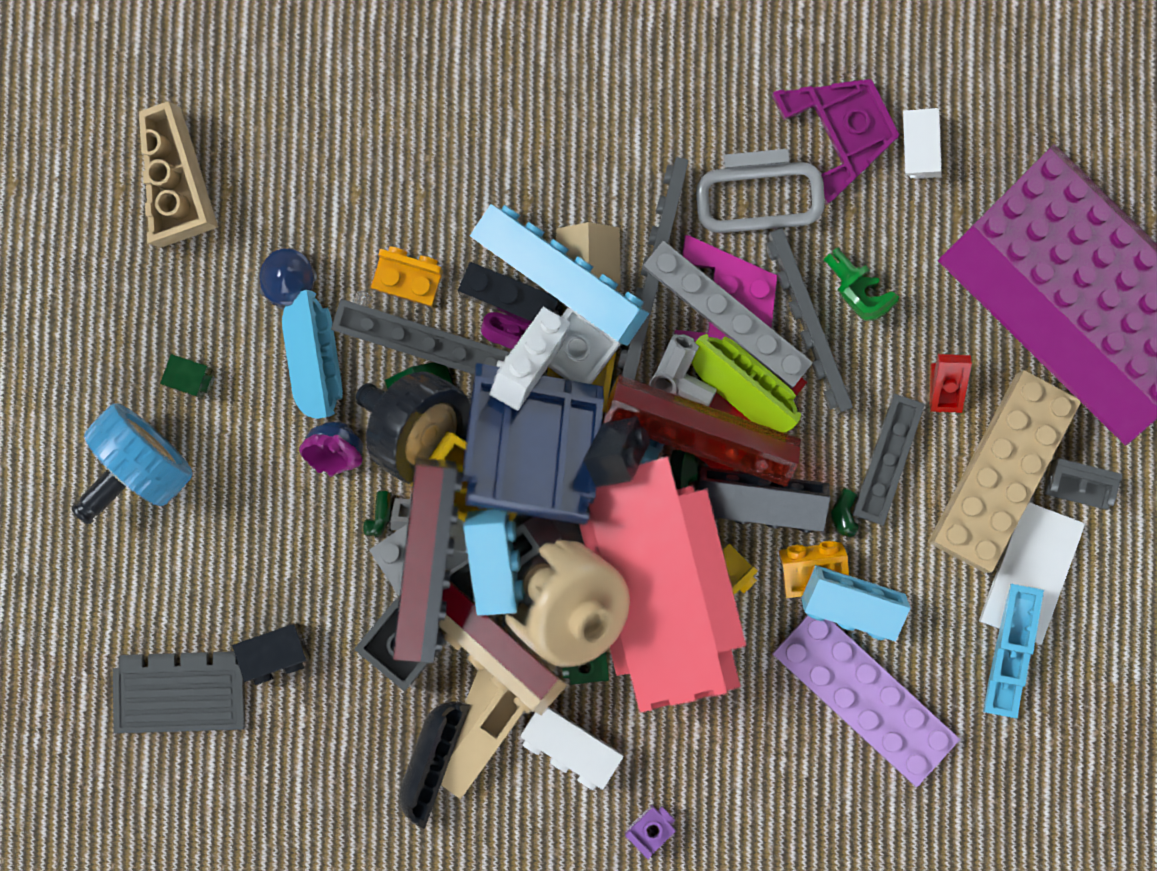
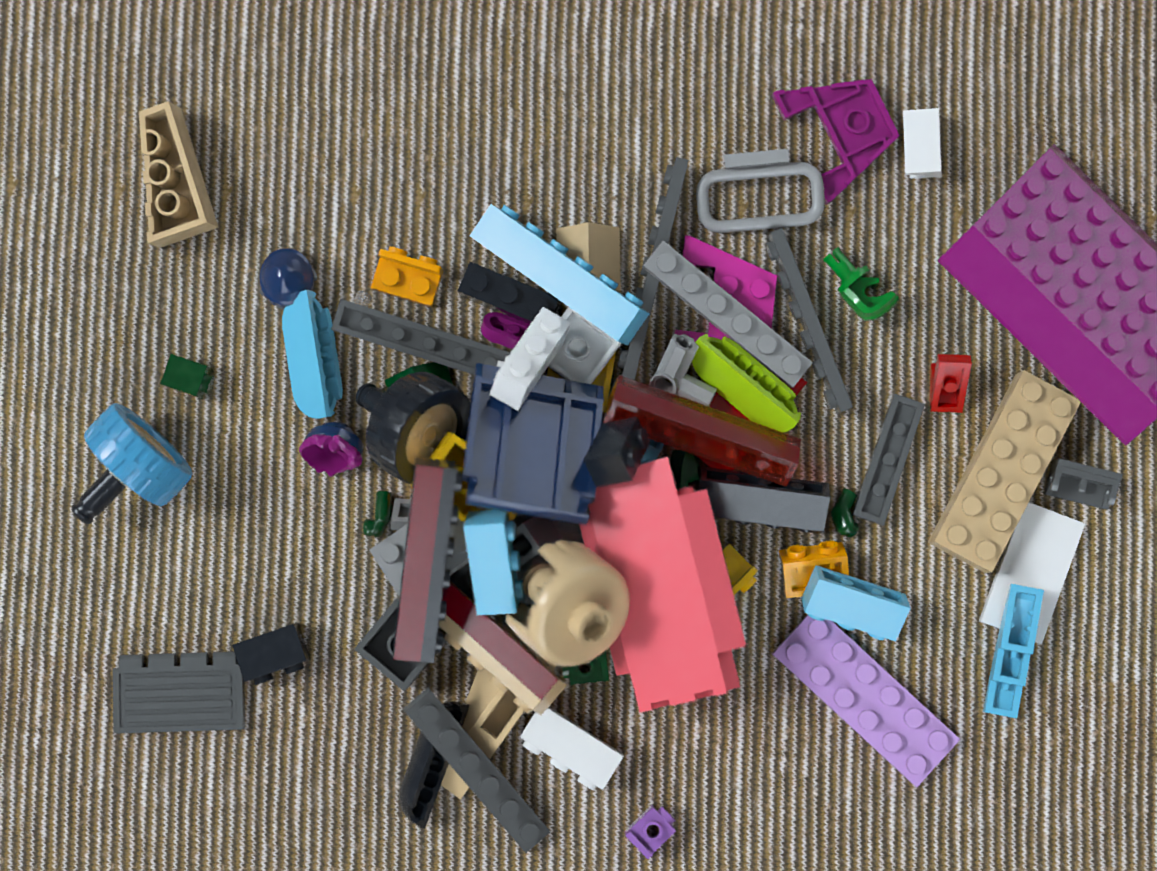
(476, 770): none -> dark grey plate

